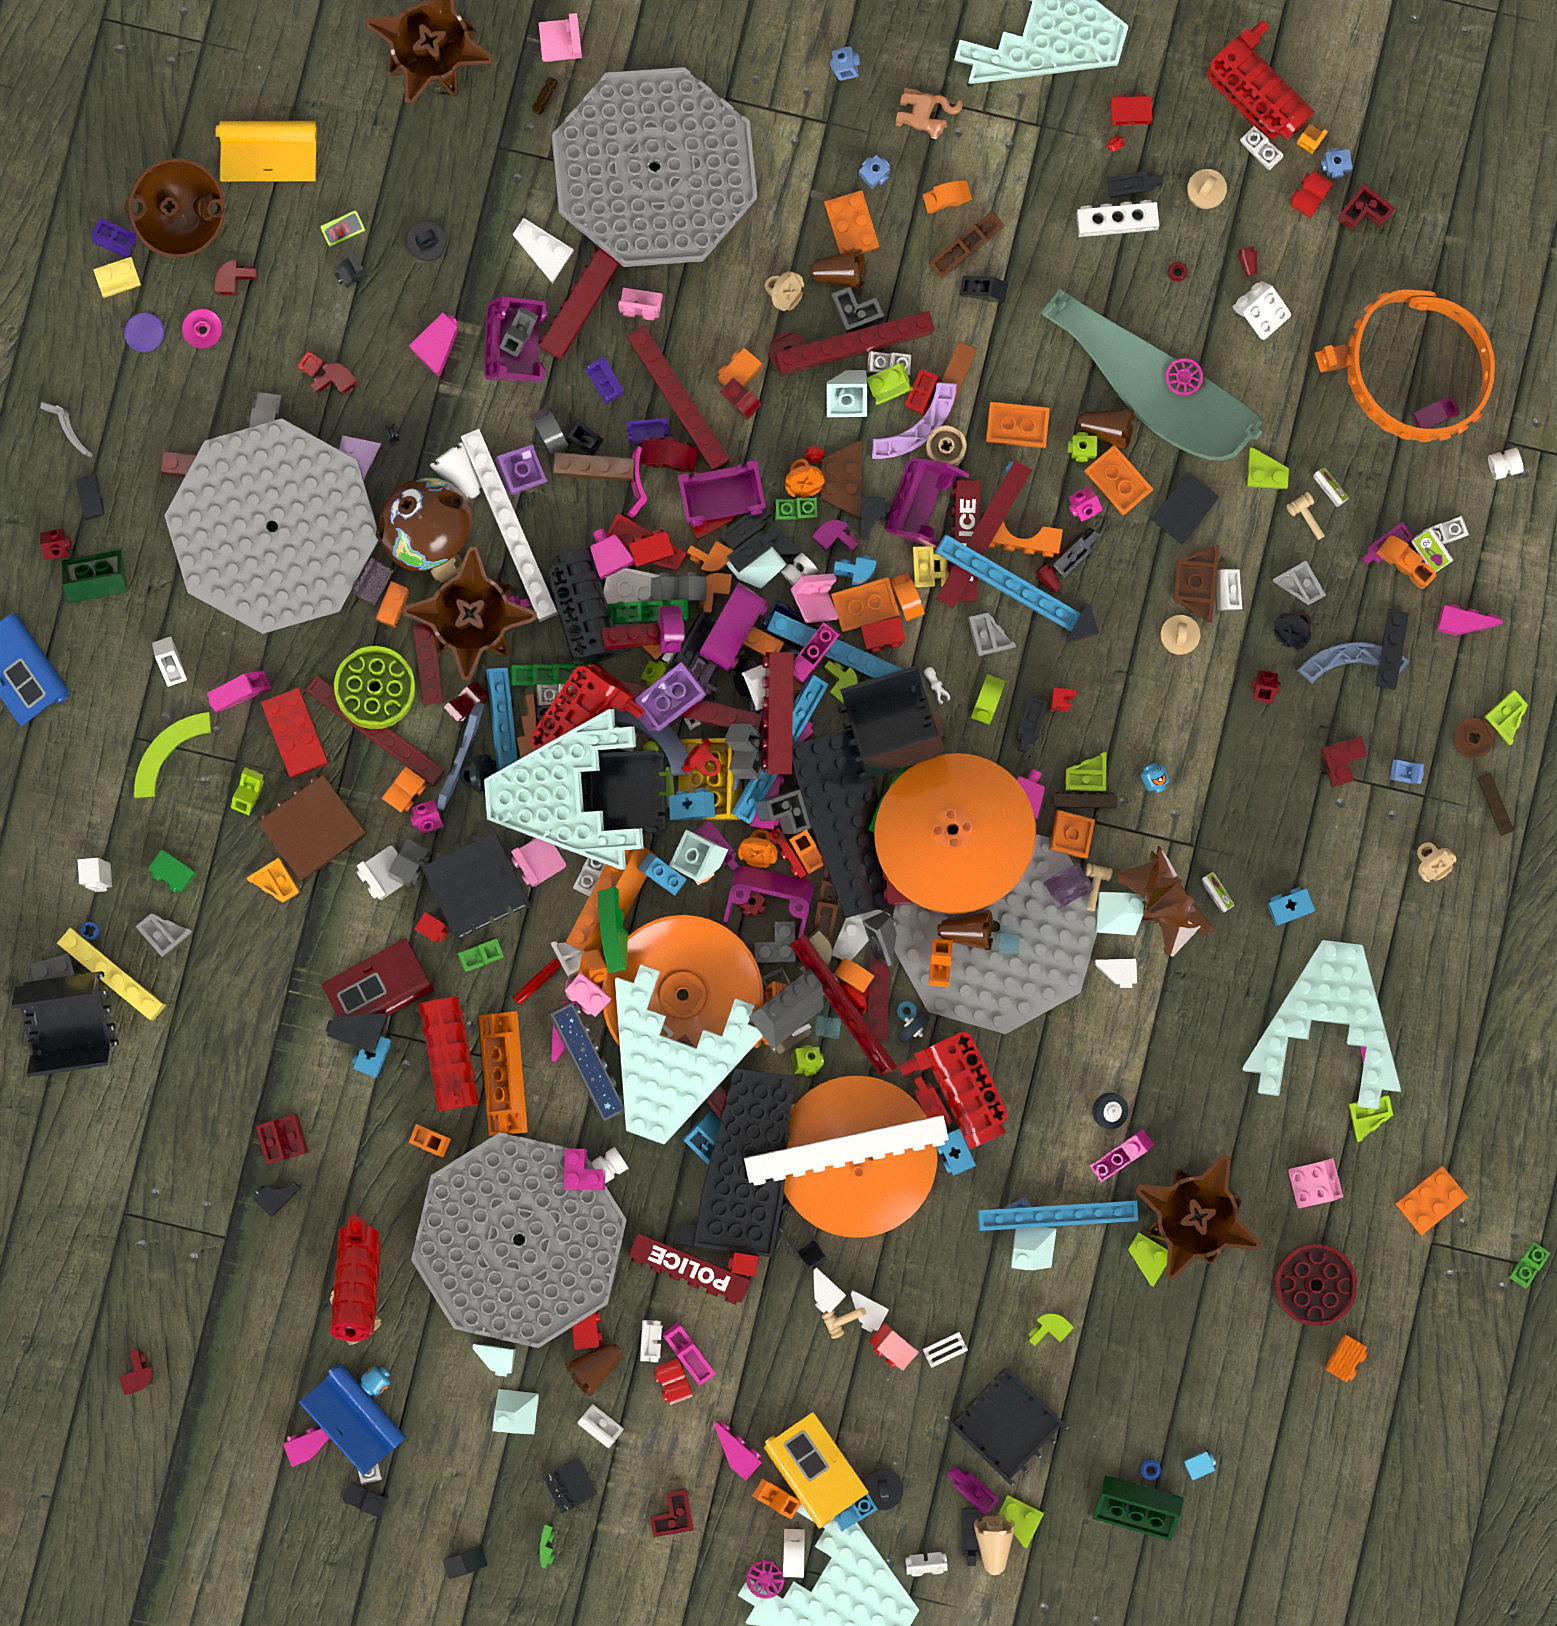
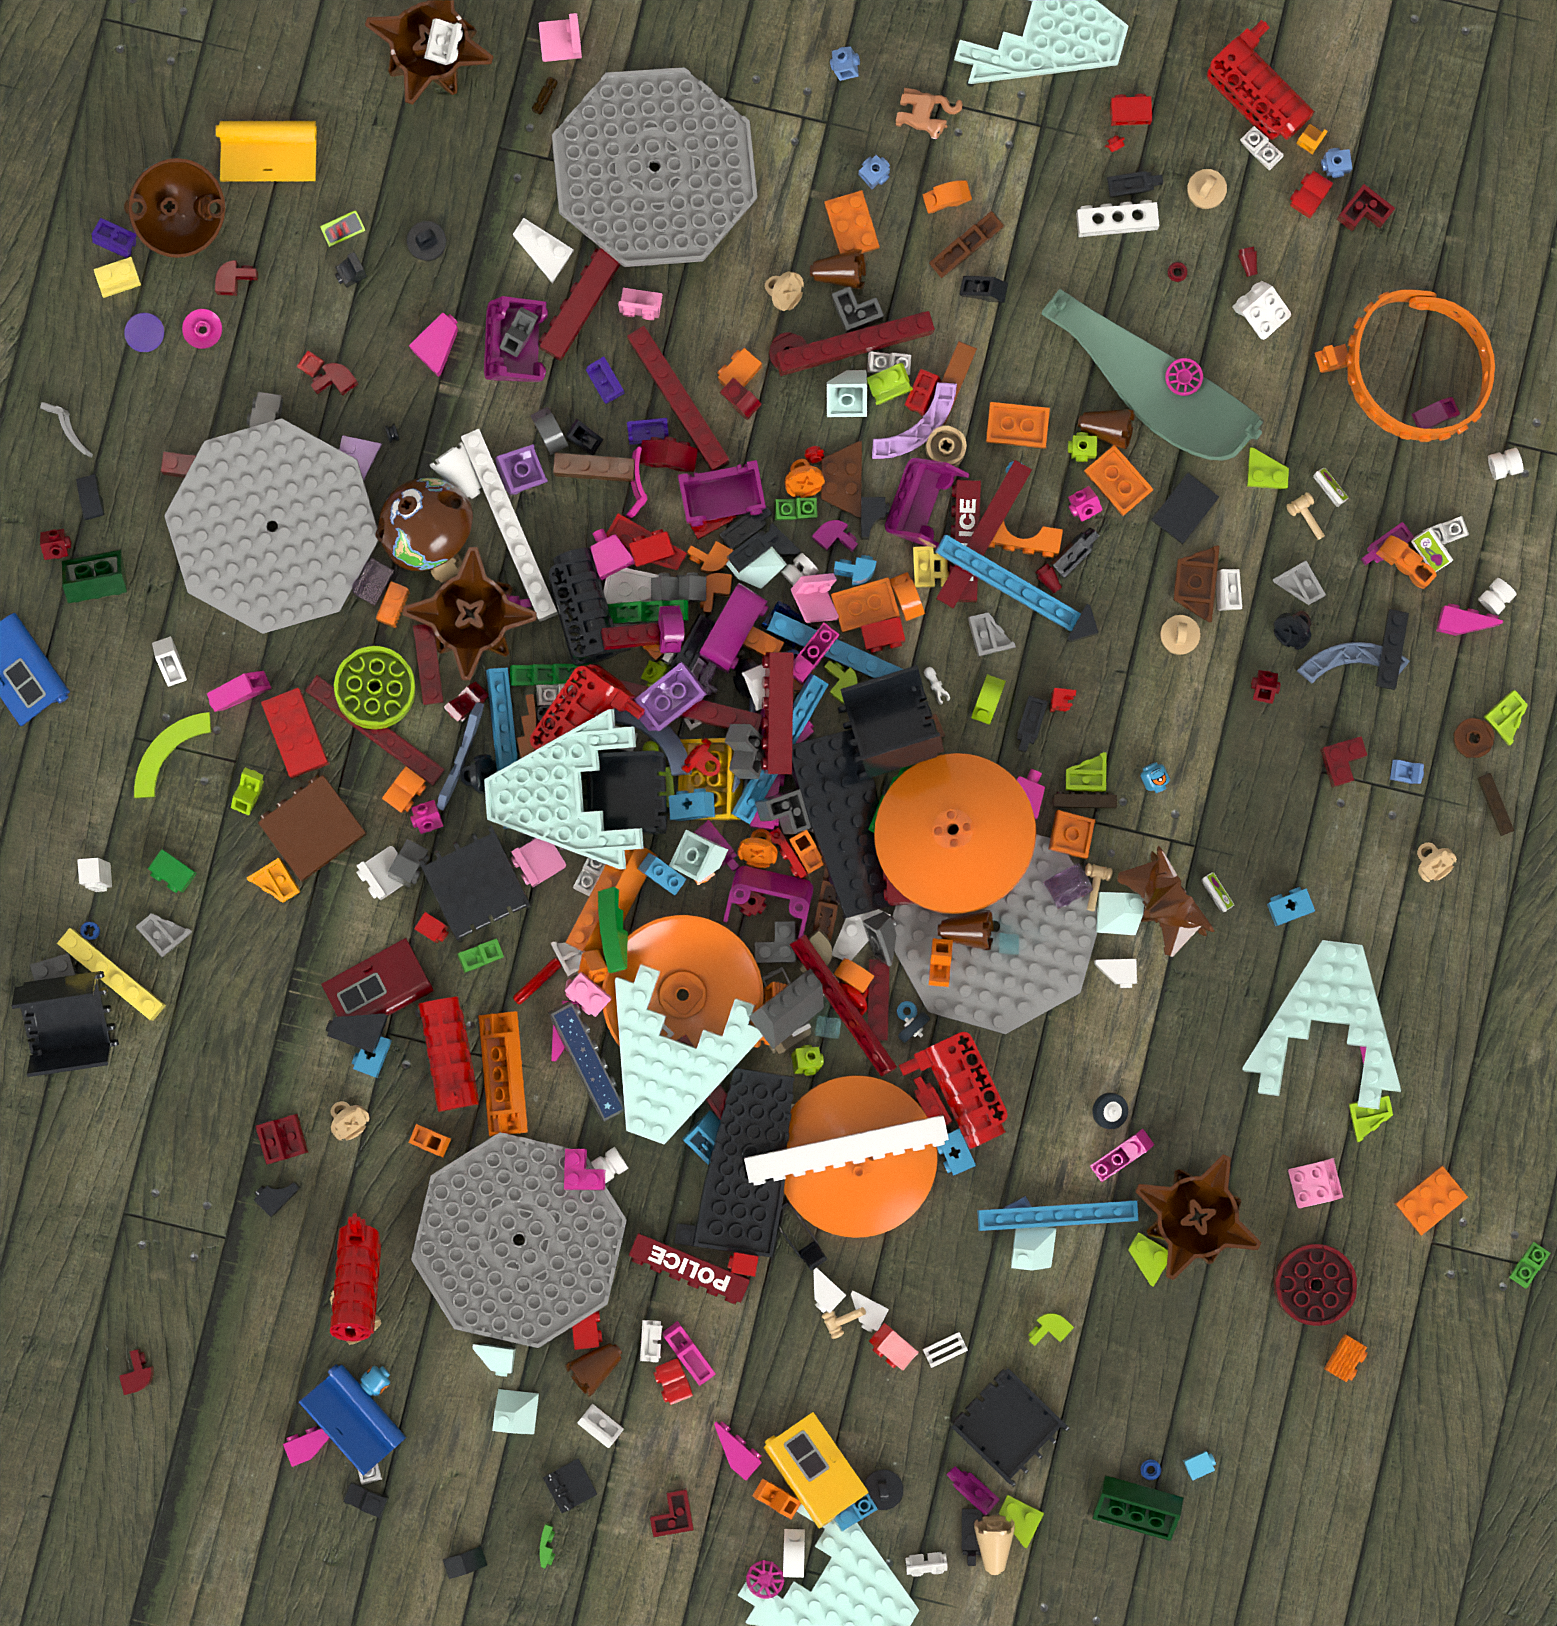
(349, 1121): none -> tan tile
(443, 41): none -> white bracket
(1499, 594): none -> white wheel

